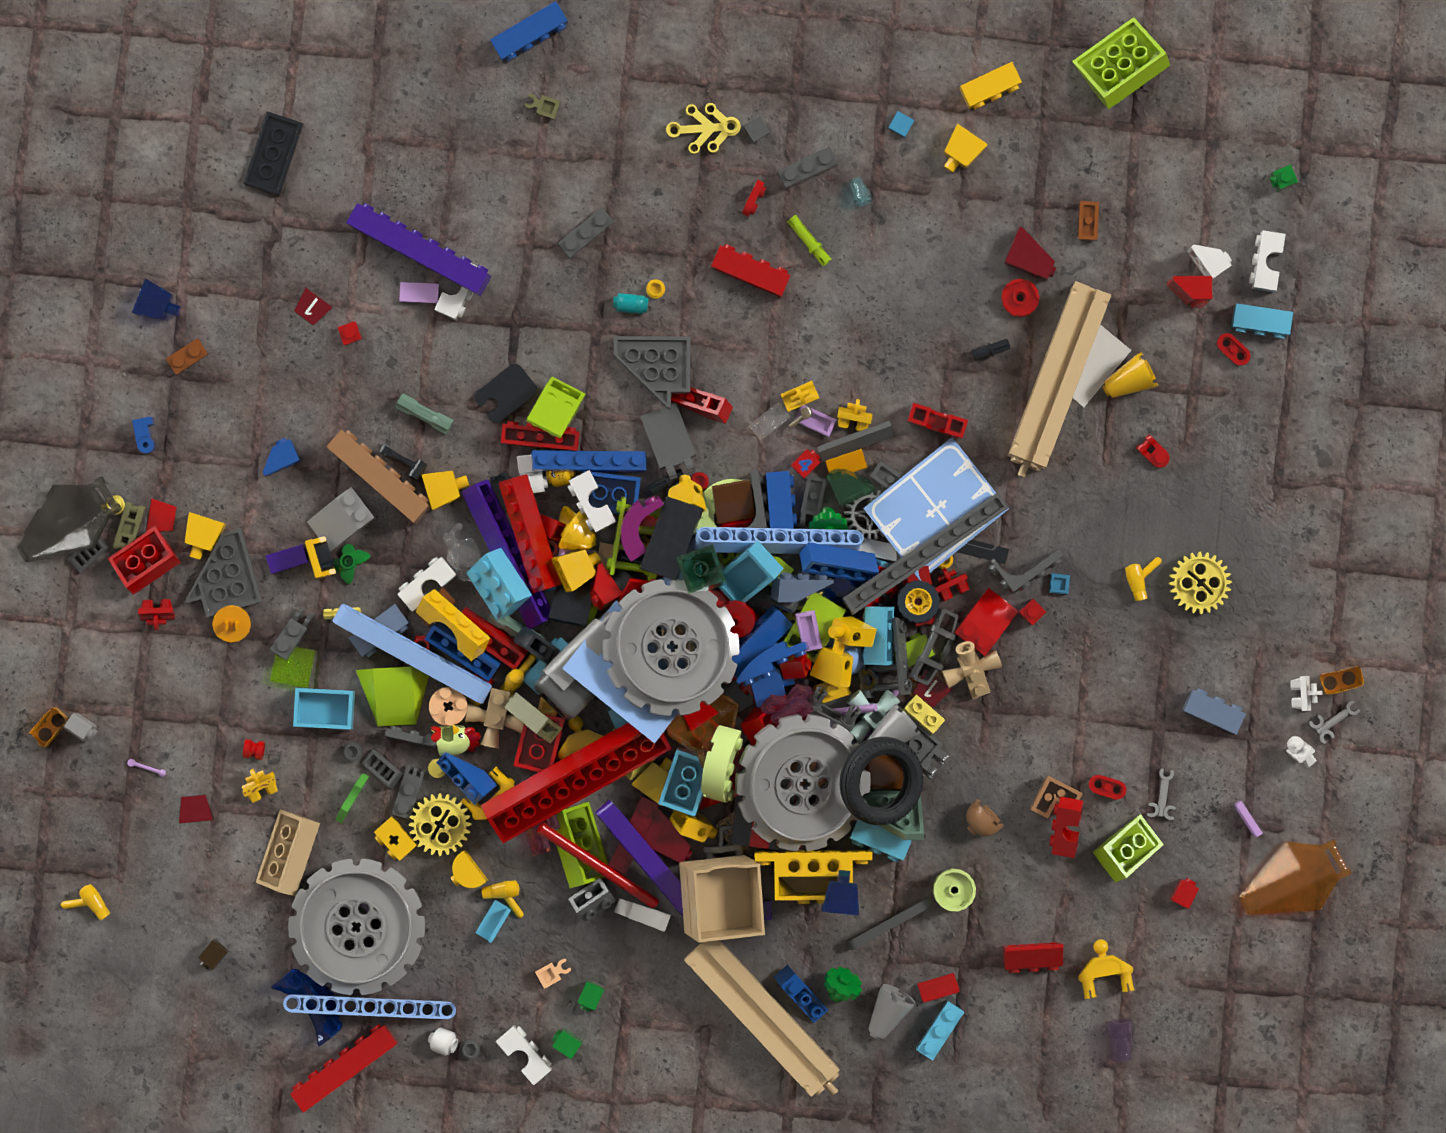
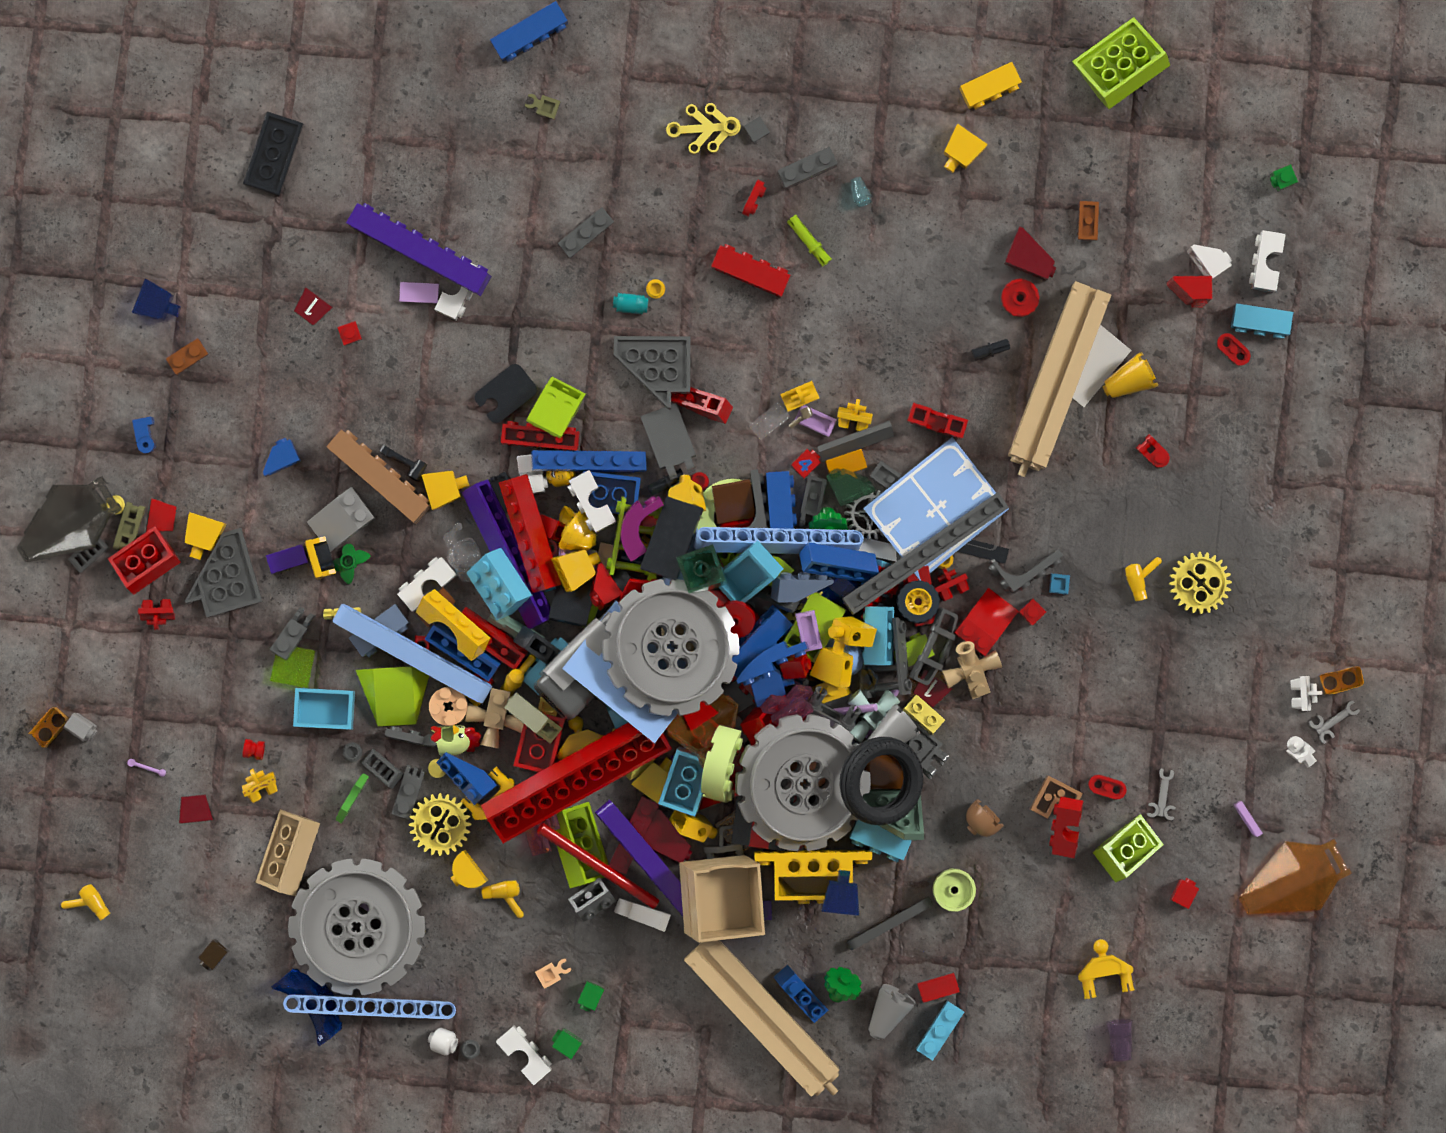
(231, 623): light orange piece -> none
(345, 1067): red brick -> none
(393, 828): yellow brick -> none
(412, 407): sand green axle -> none
(493, 921): medium azure panel -> none
(901, 124): dark azure tile -> none
(1033, 956): red slope -> none
(1214, 711): sand blue brick -> none

